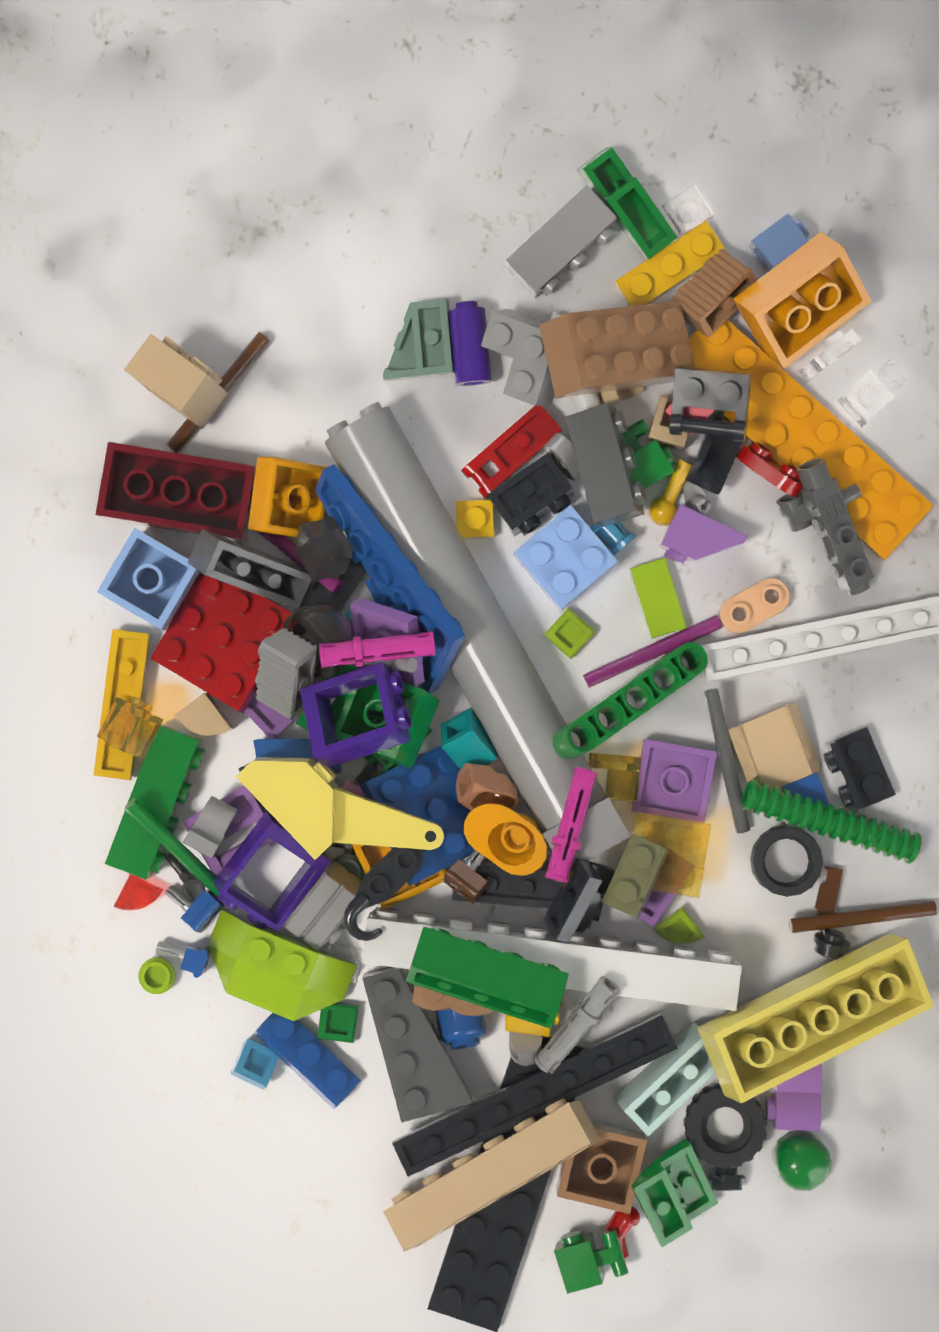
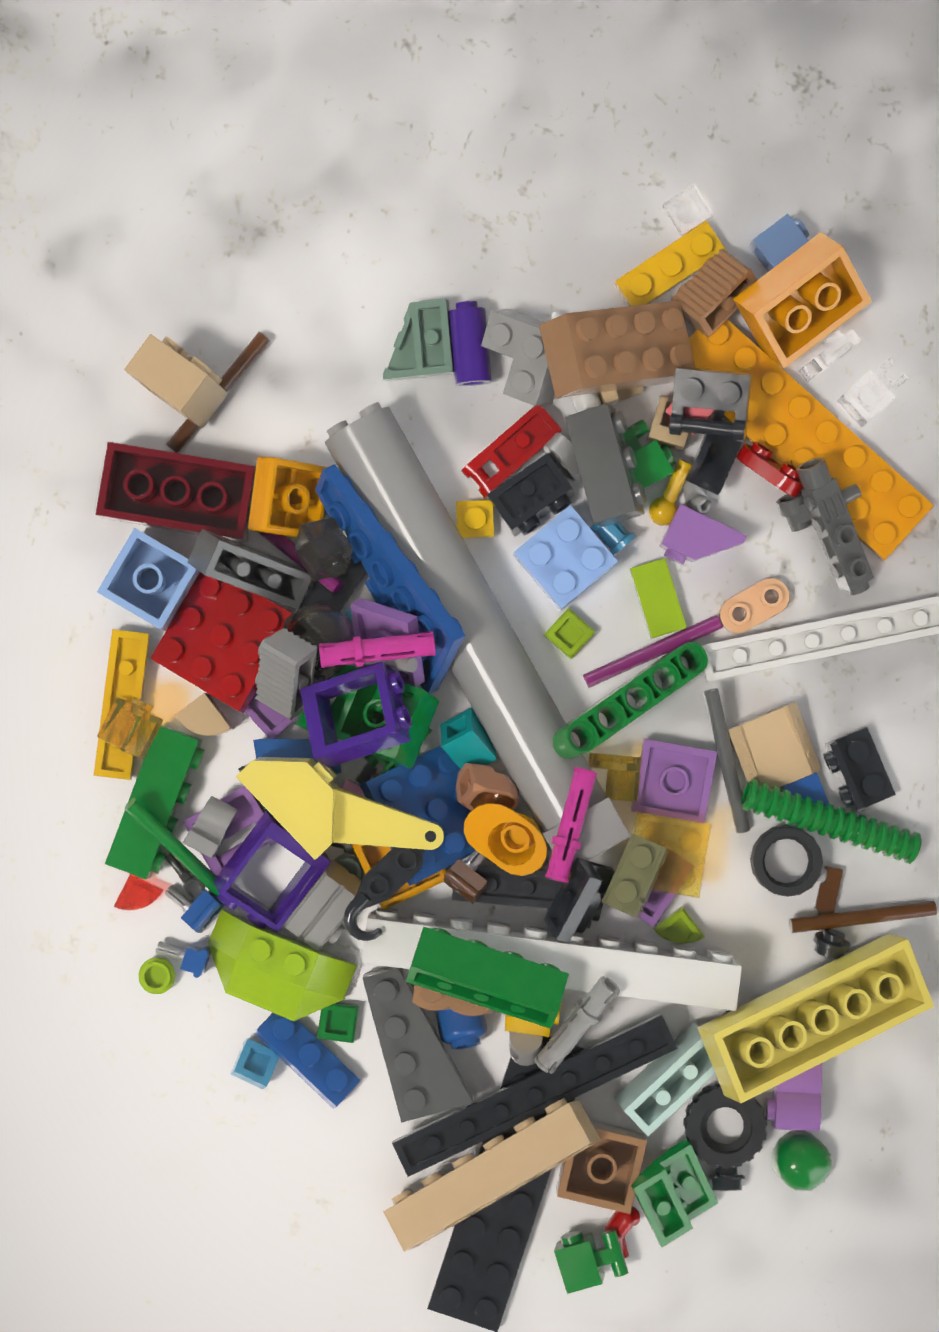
(562, 243): light grey brick -> none
(628, 201): green slope -> none

